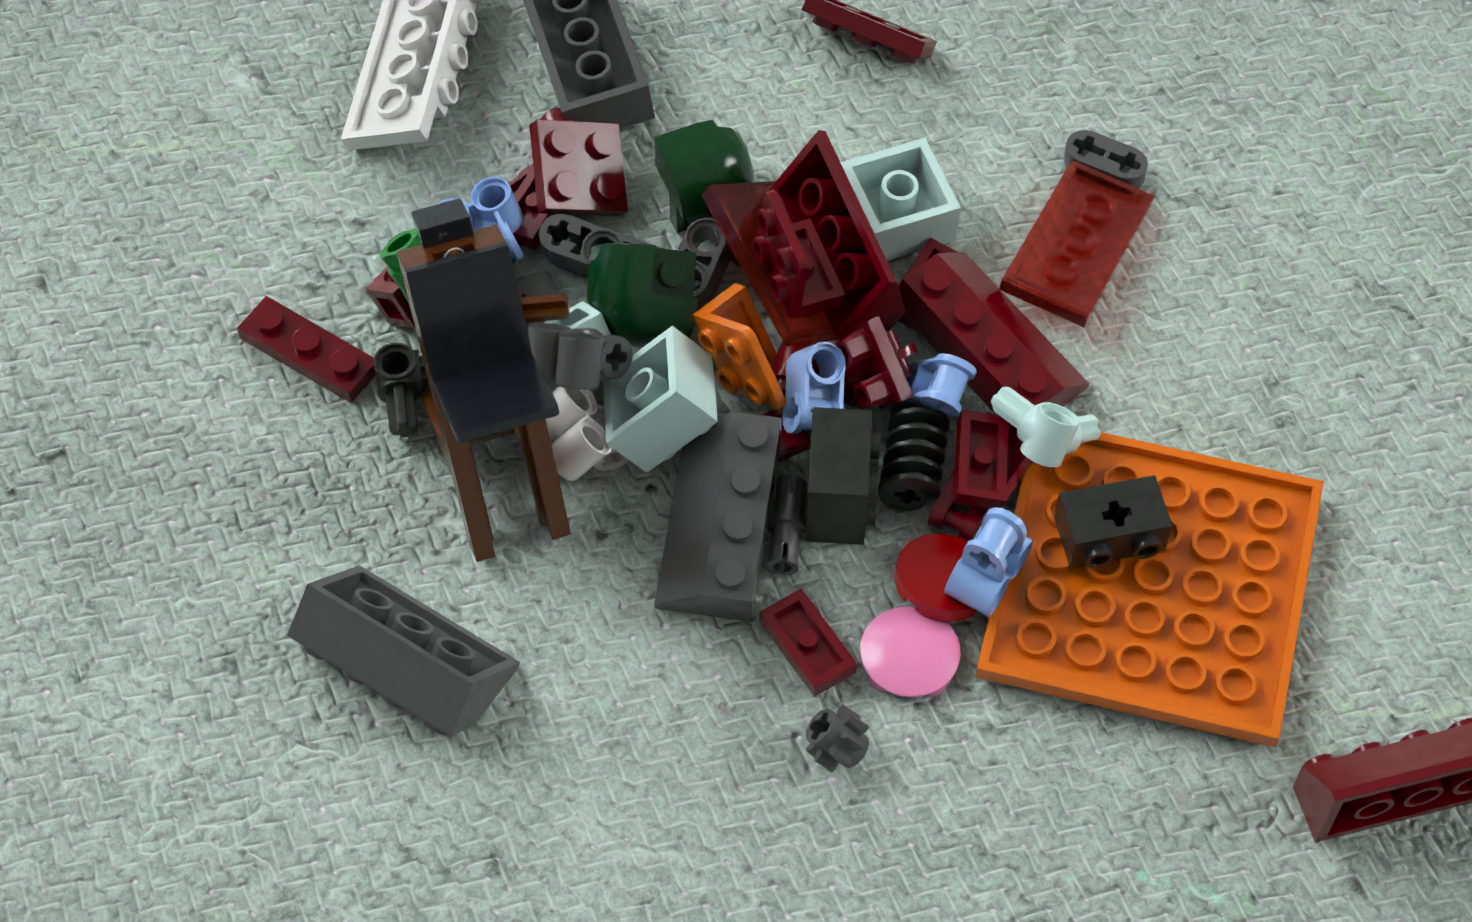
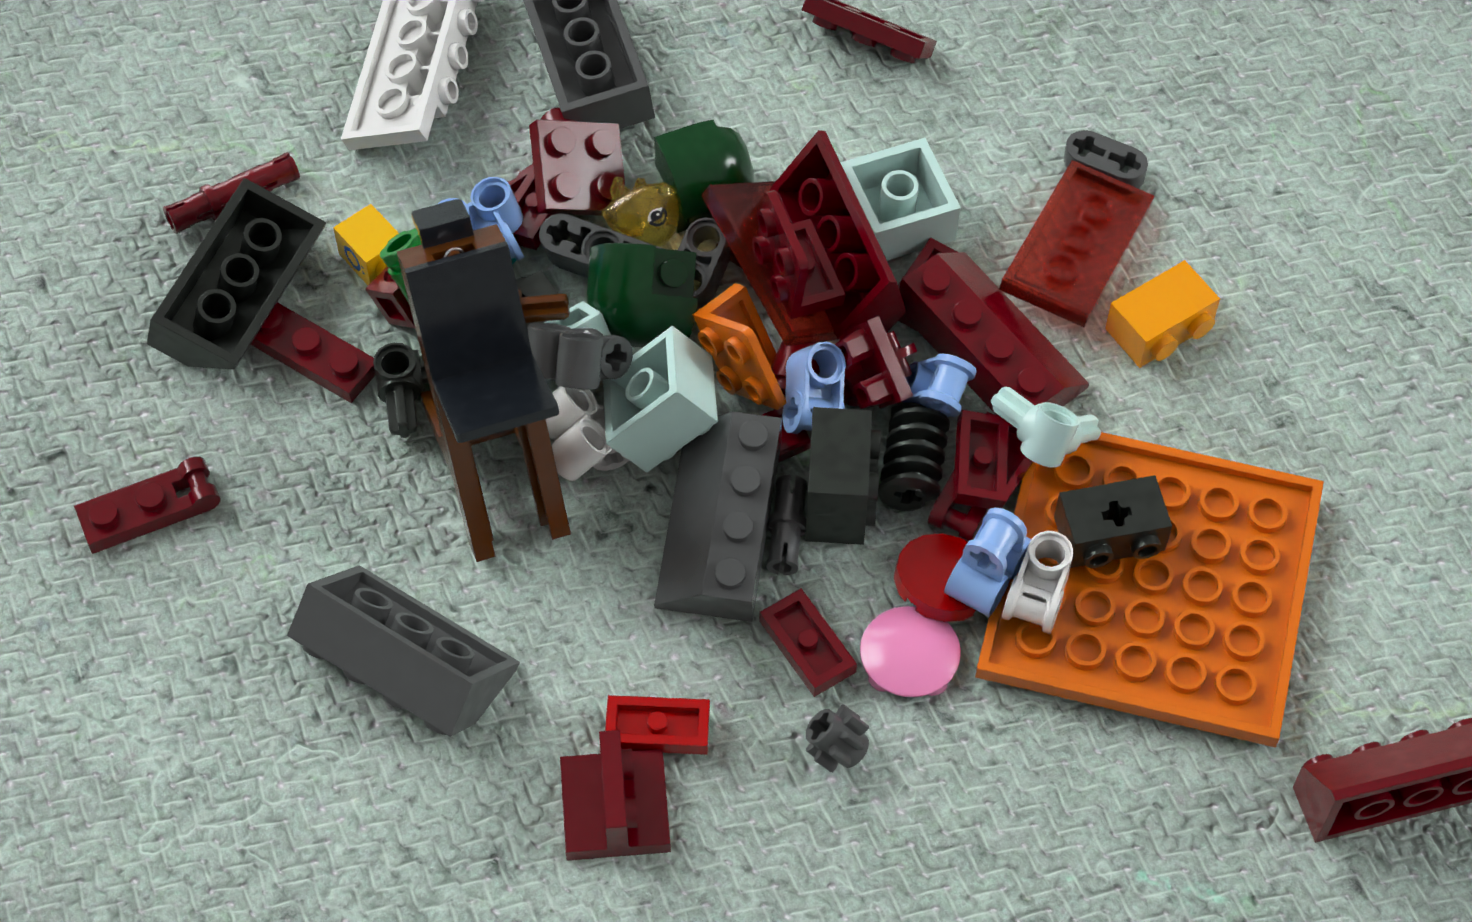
(147, 505): none -> dark red plate
(212, 199): none -> dark red pin
(233, 279): none -> pearl dark grey slope
(362, 239): none -> yellow brick
(614, 802): none -> dark red bracket
(644, 212): none -> clear yellow piece
(660, 723): none -> red plate
(1040, 588): none -> white piece
(1162, 314): none -> light orange brick

